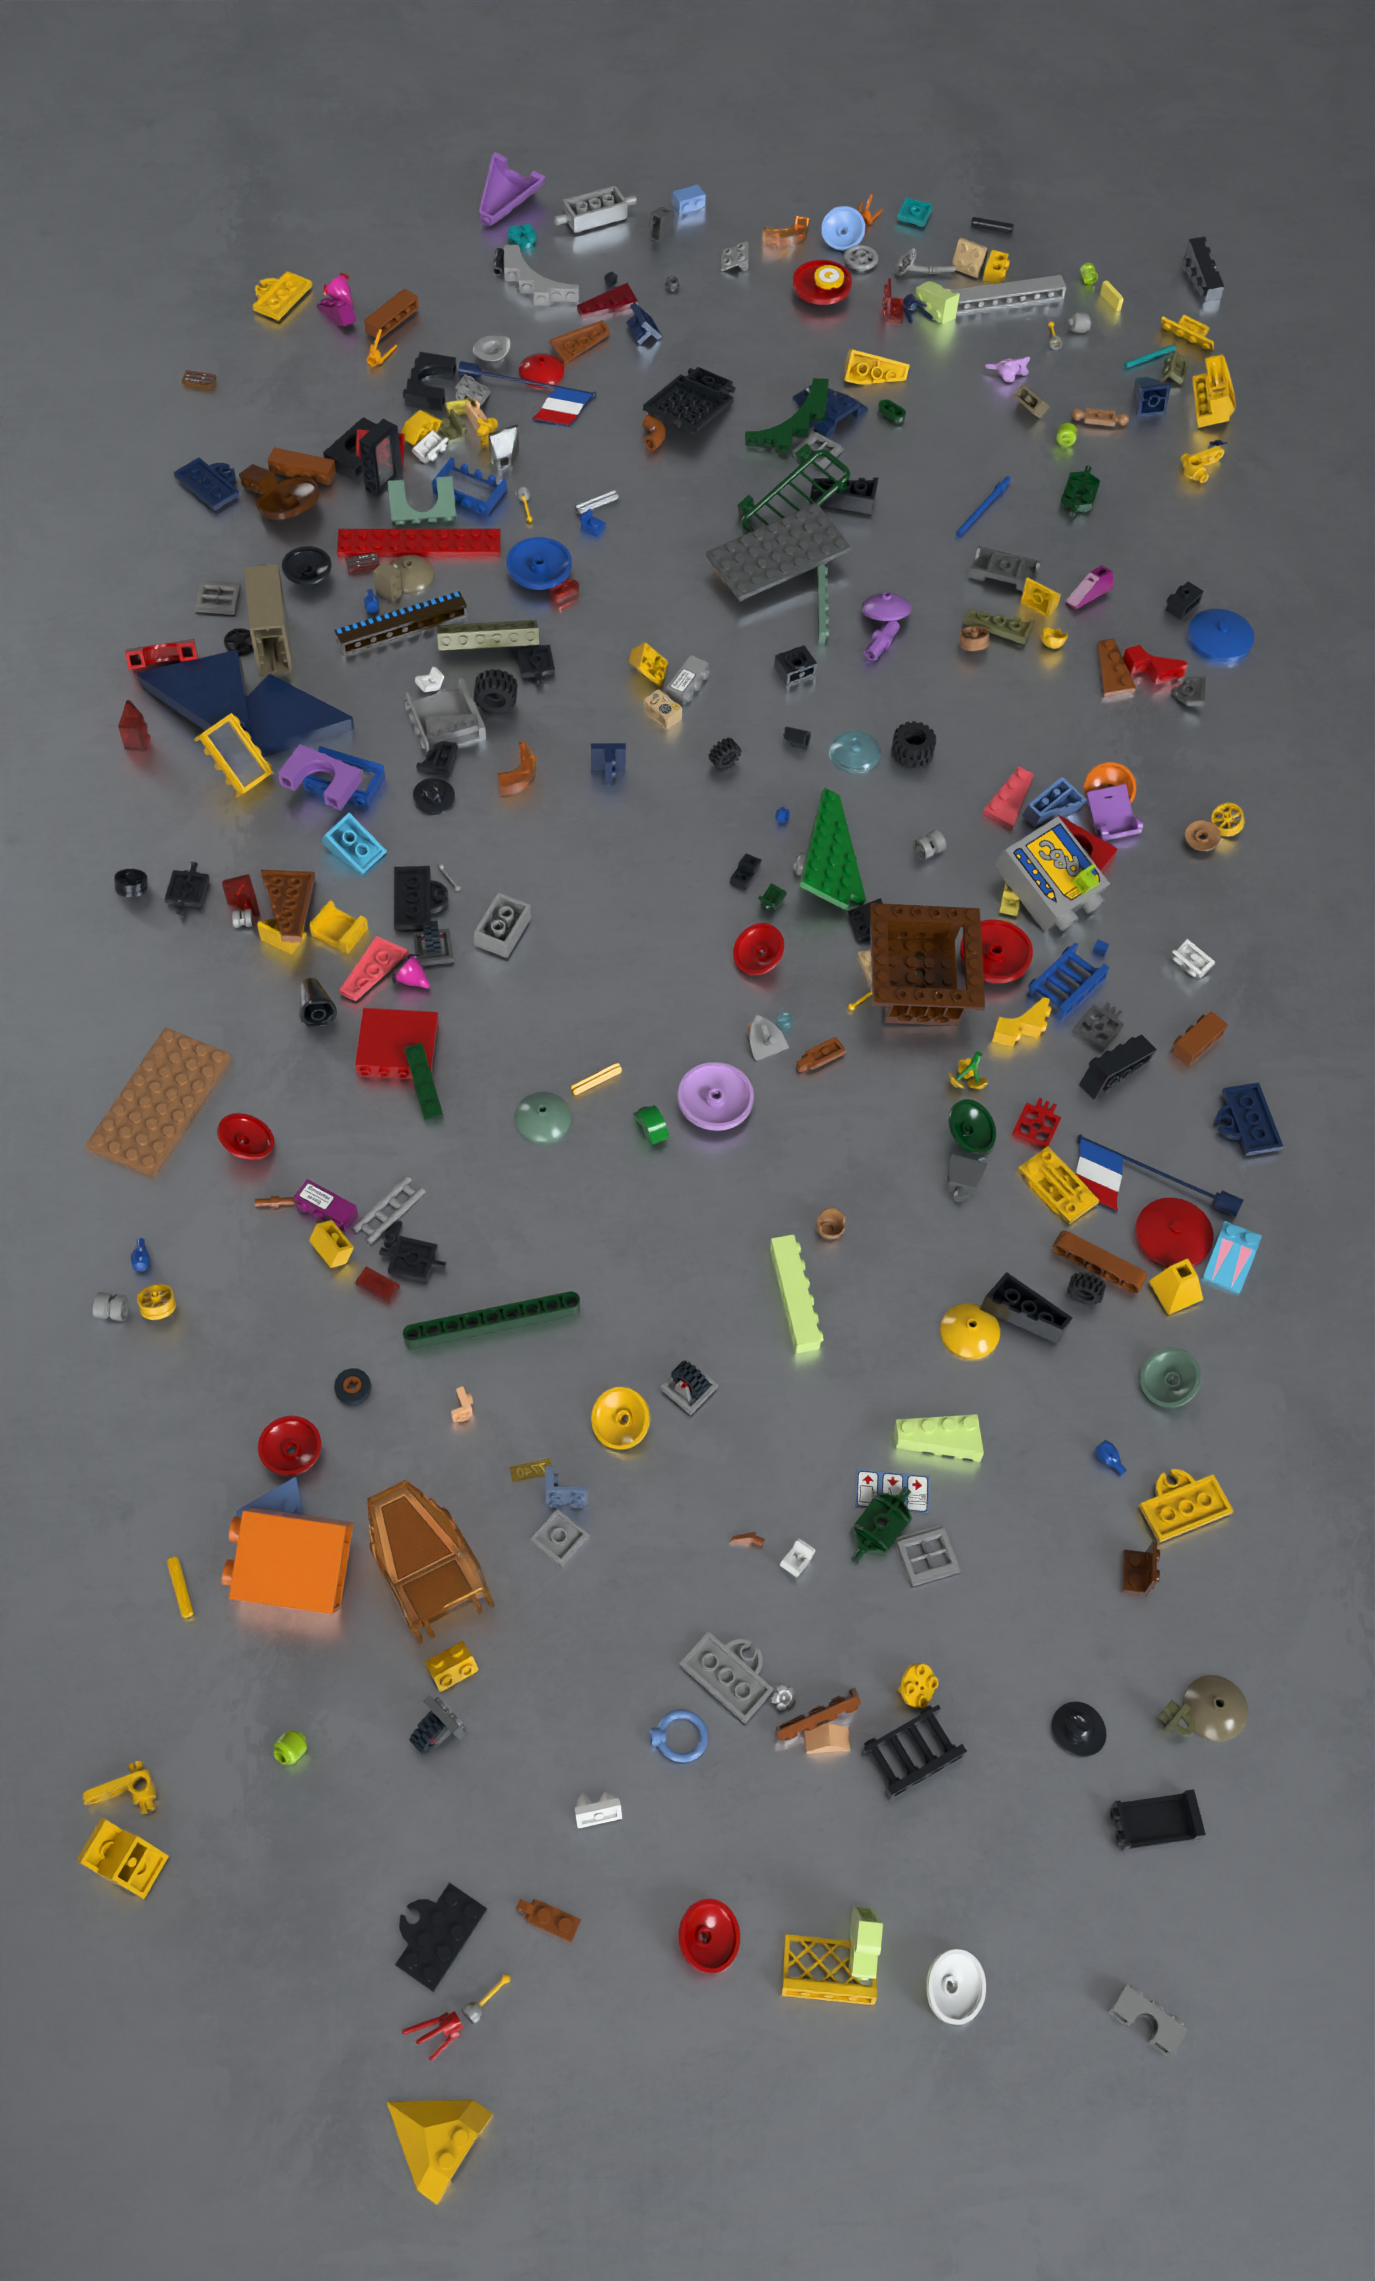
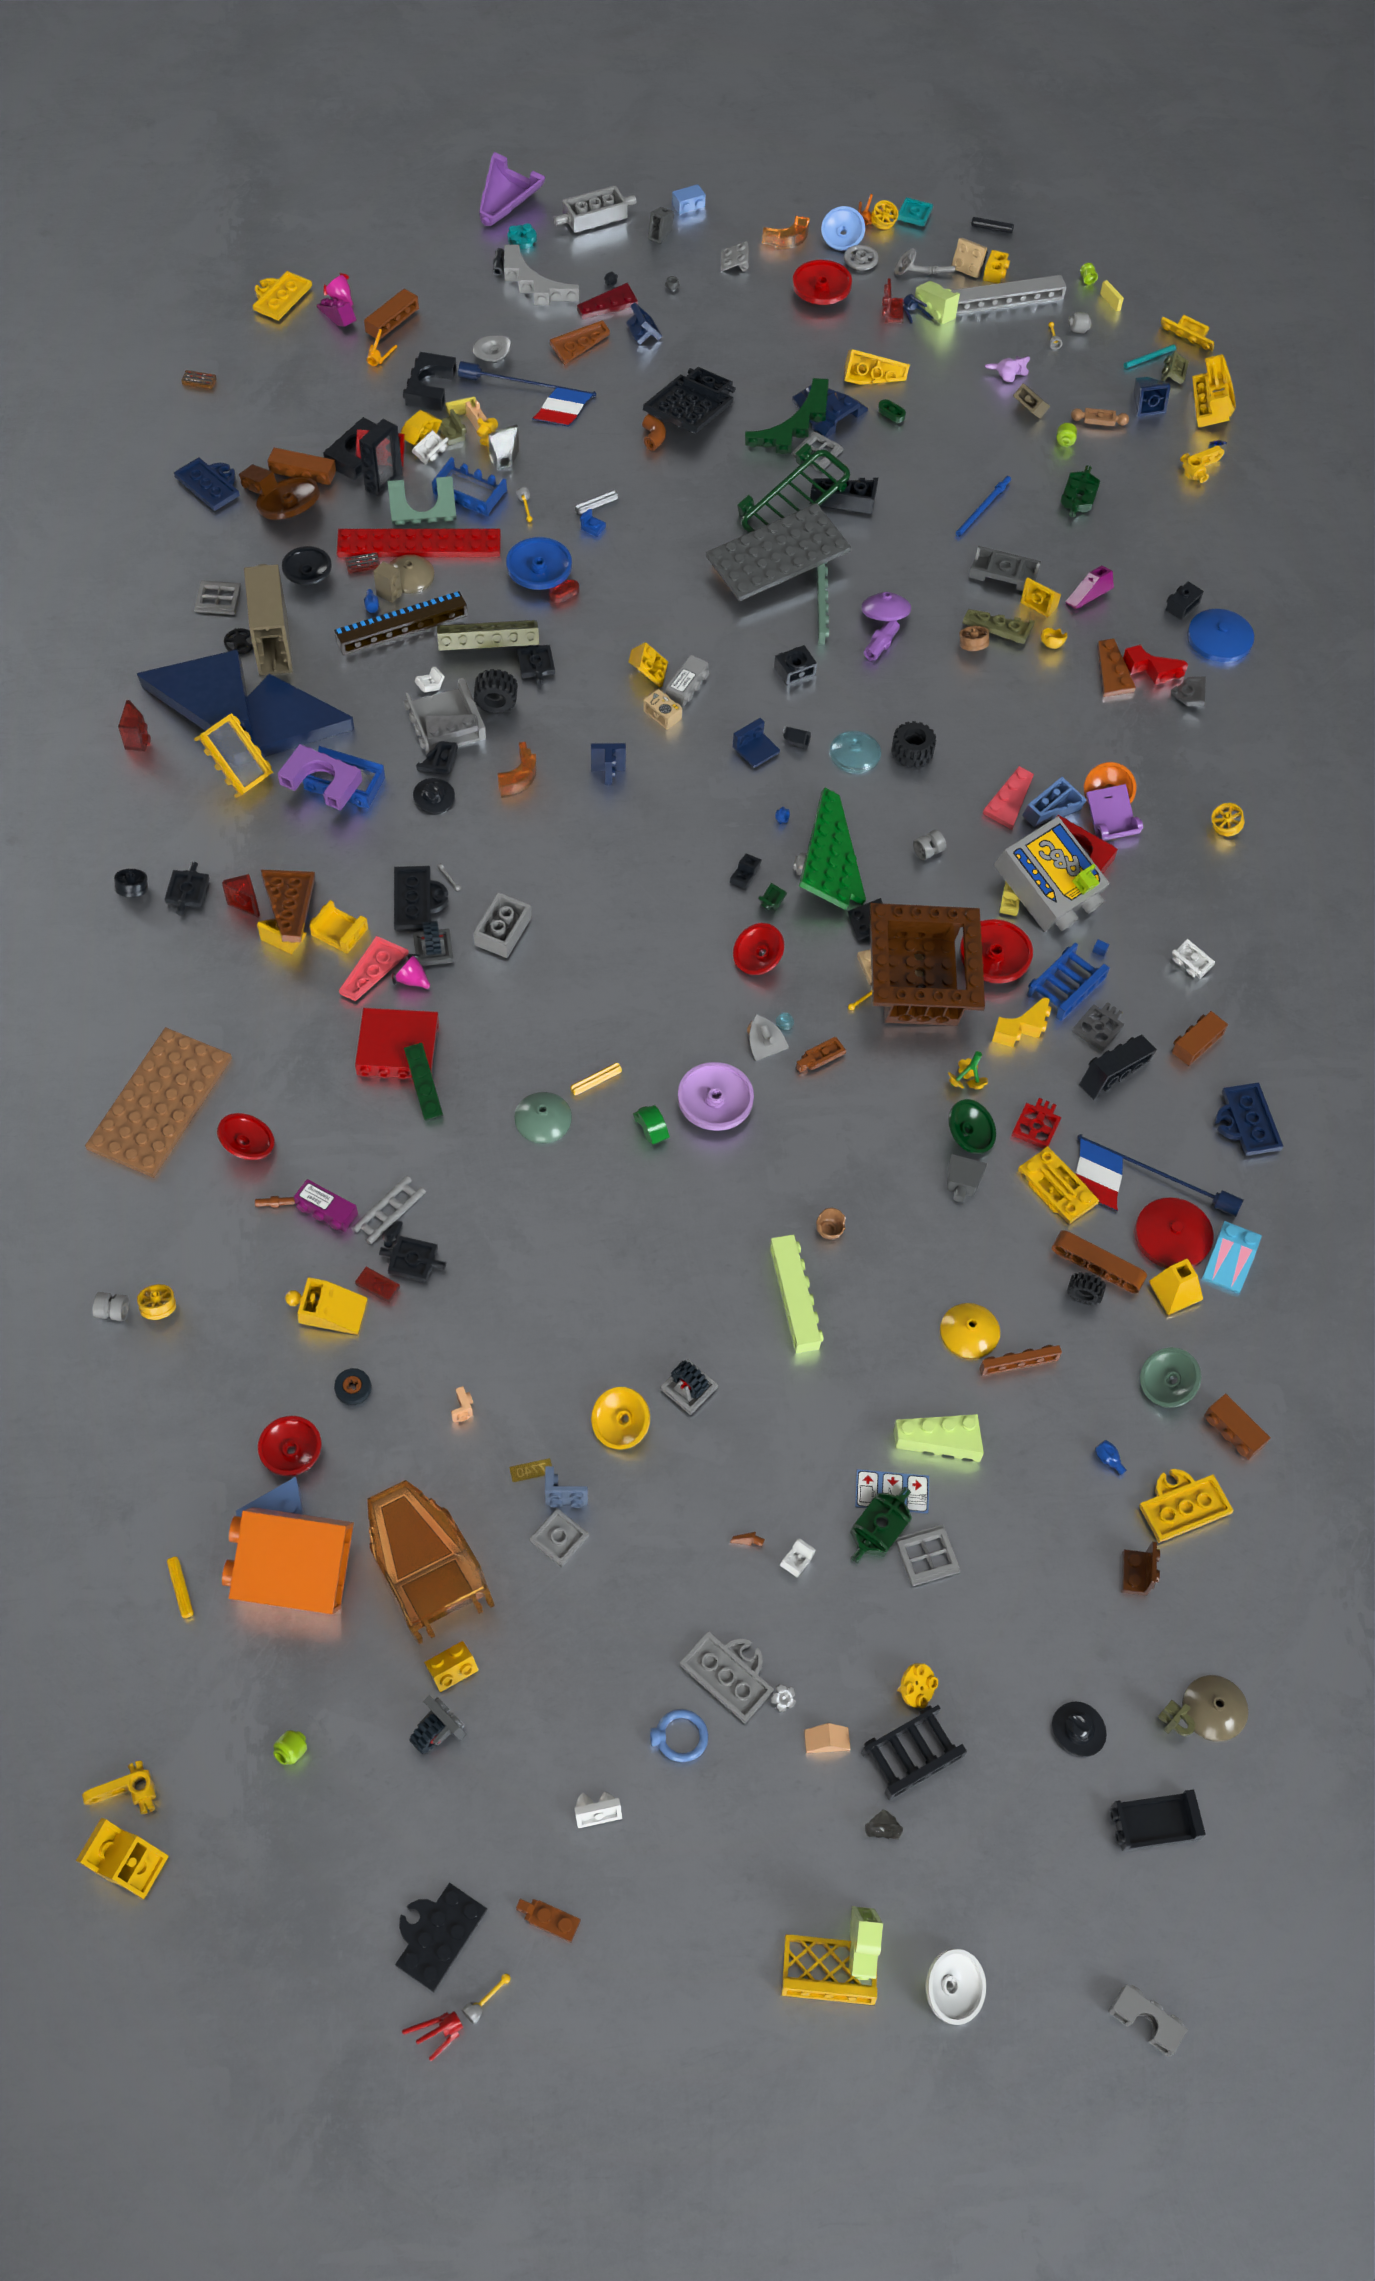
(140, 1257): blue piece -> none
(143, 656): red arch -> none
(246, 915): light grey wheel -> none
(315, 1004): black cone -> none
(331, 1243): yellow brick -> none
(335, 1310): none -> yellow slope
(353, 844): medium azure slope -> none
(437, 2139): yellow wedge -> none
(472, 389): light grey hinge -> none
(484, 1326): dark green beam -> none
(541, 368): red dish -> none
(719, 1936): red dish -> none
(725, 753): black tyre -> none
(754, 744): none -> dark blue bracket
(818, 1714): dark orange wing -> none
(829, 277): yellow tile -> none
(884, 215): none -> yellow wheel
(884, 1826): none -> clear smoke piece
(1015, 1361): none -> dark orange plate
(1025, 1308): black wedge -> none
(1202, 270): black wedge -> none
(1204, 830): medium nougat dish -> none
(1236, 1426): none -> dark orange brick

